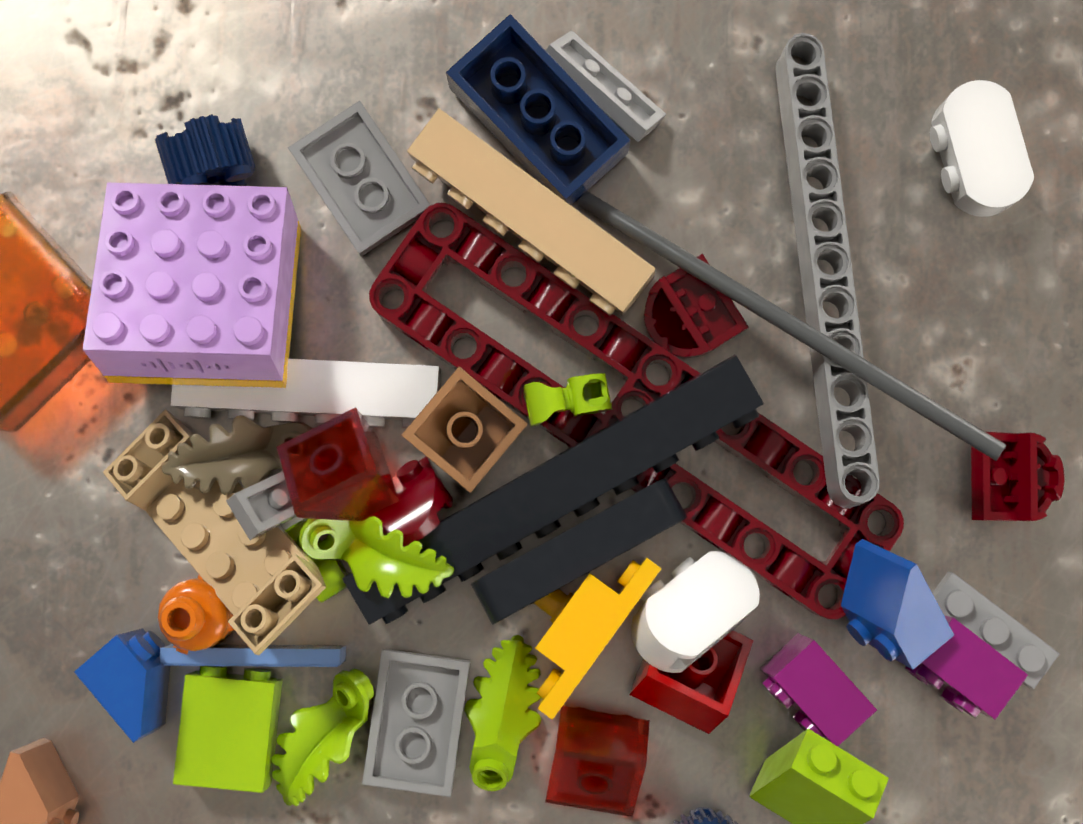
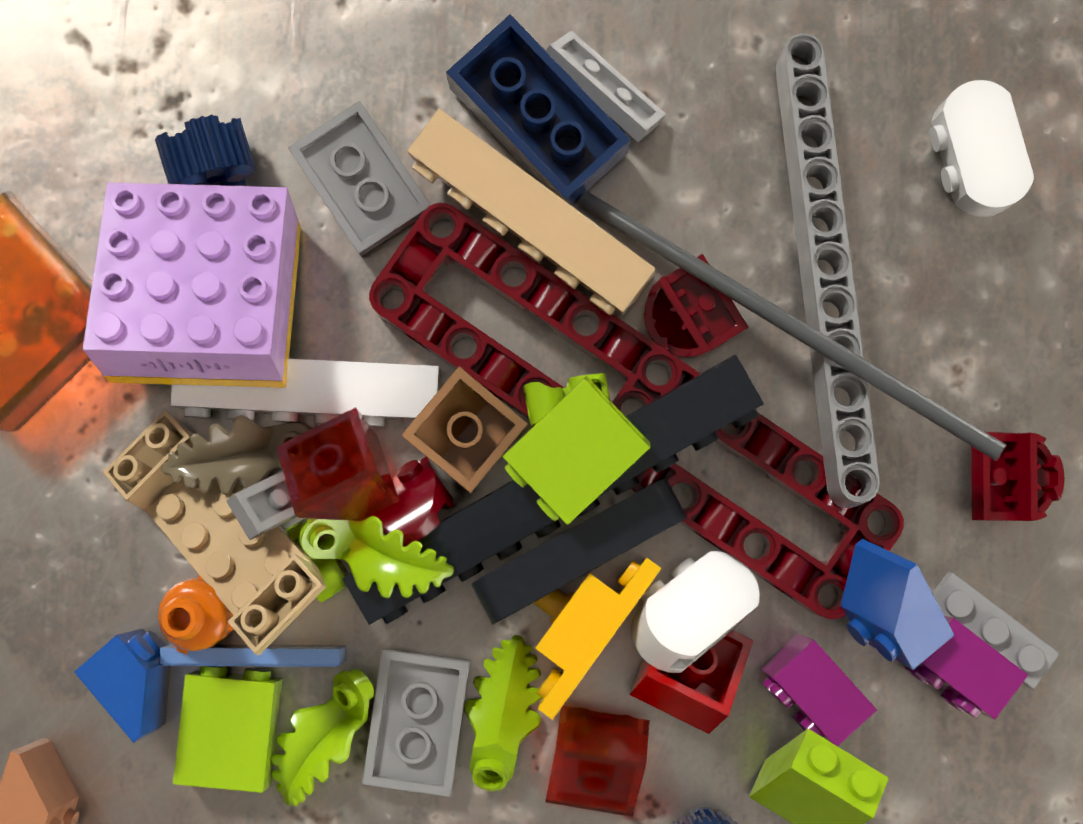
(575, 452): none -> lime brick

